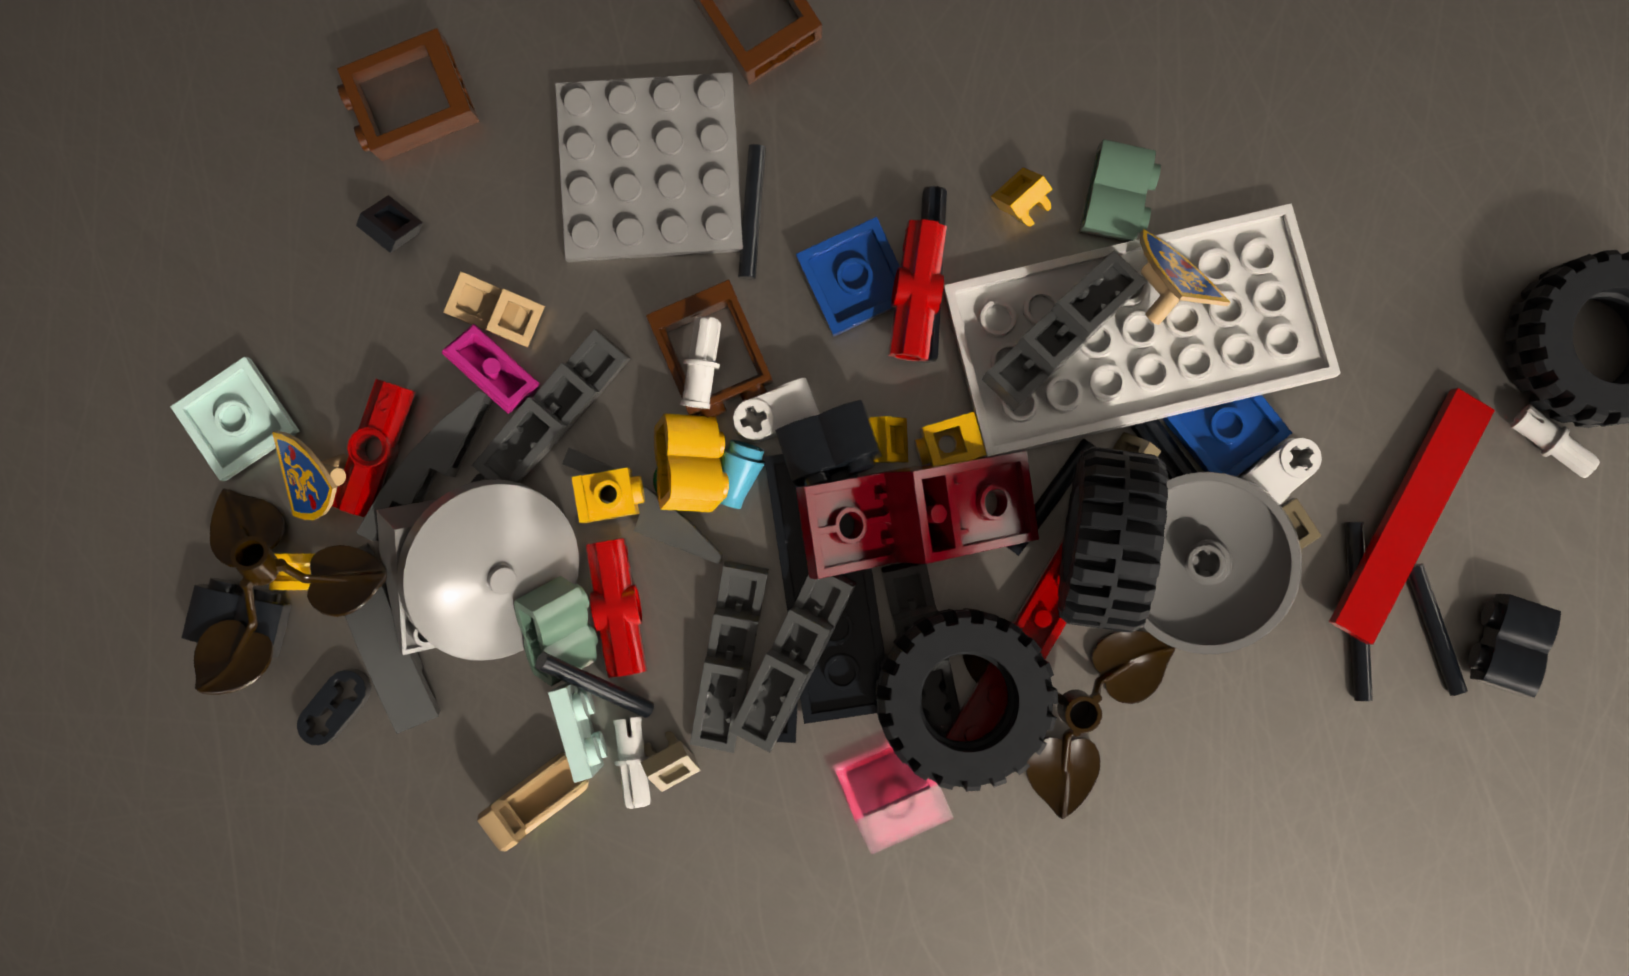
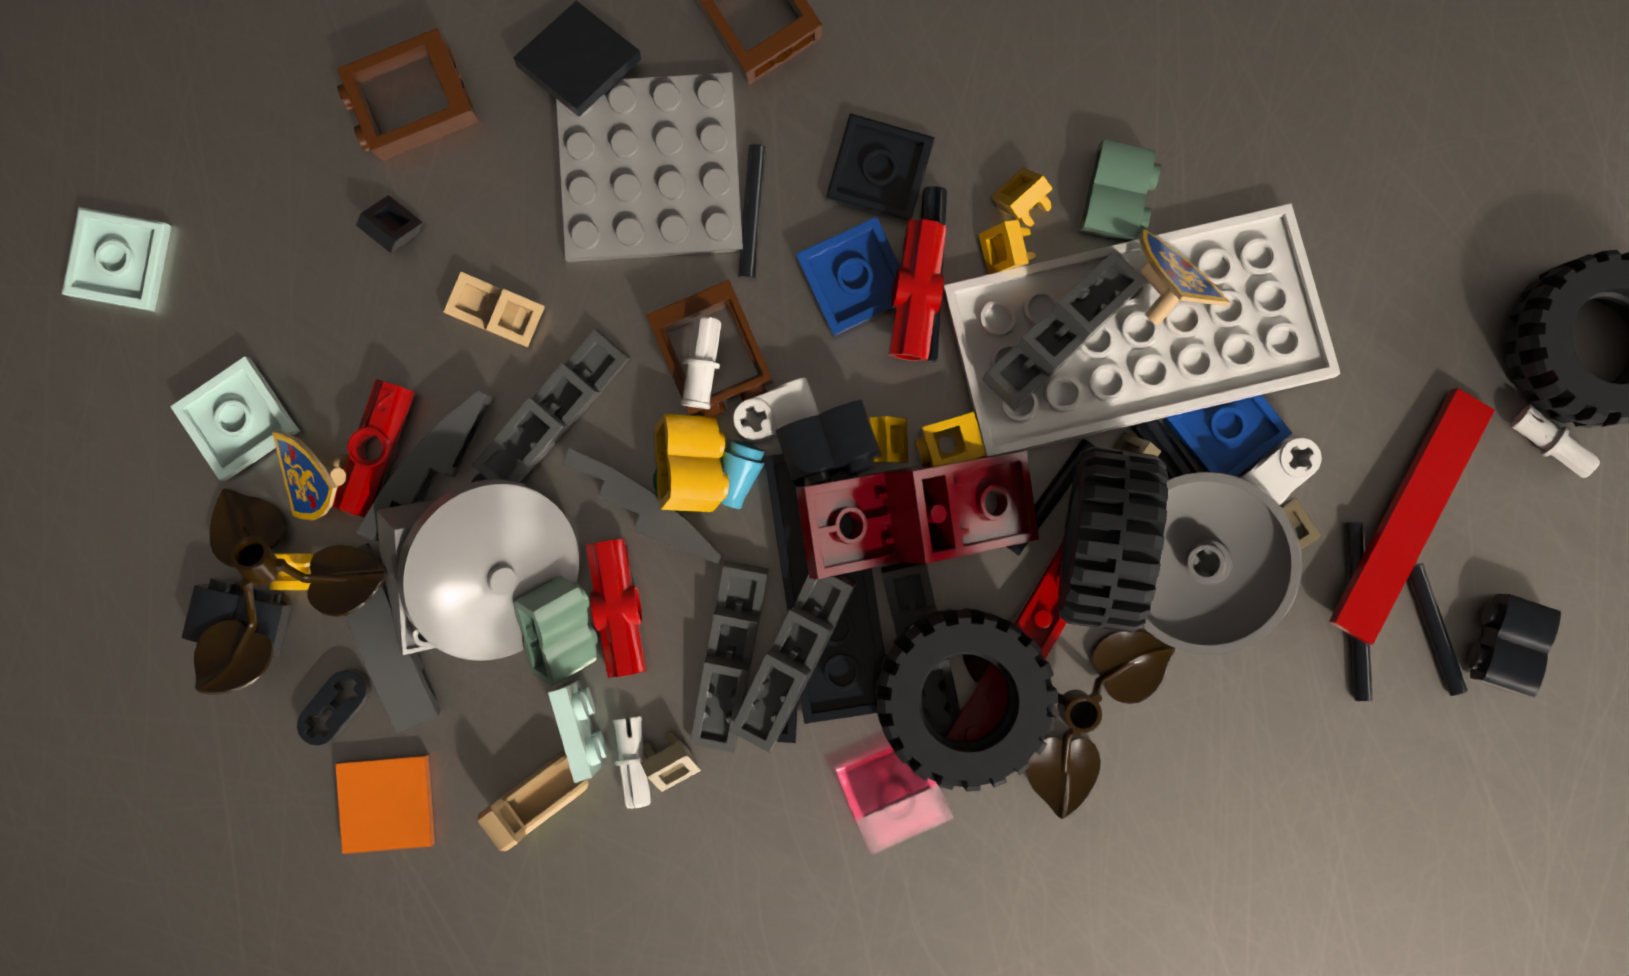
(116, 259): none -> light aqua tile
(385, 804): none -> orange tile
(491, 369): dark pink slope -> none
(577, 58): none -> black tile
(588, 495): yellow brick -> none
(594, 685): black bar -> none
(879, 168): none -> black tile
(1005, 247): none -> yellow tile

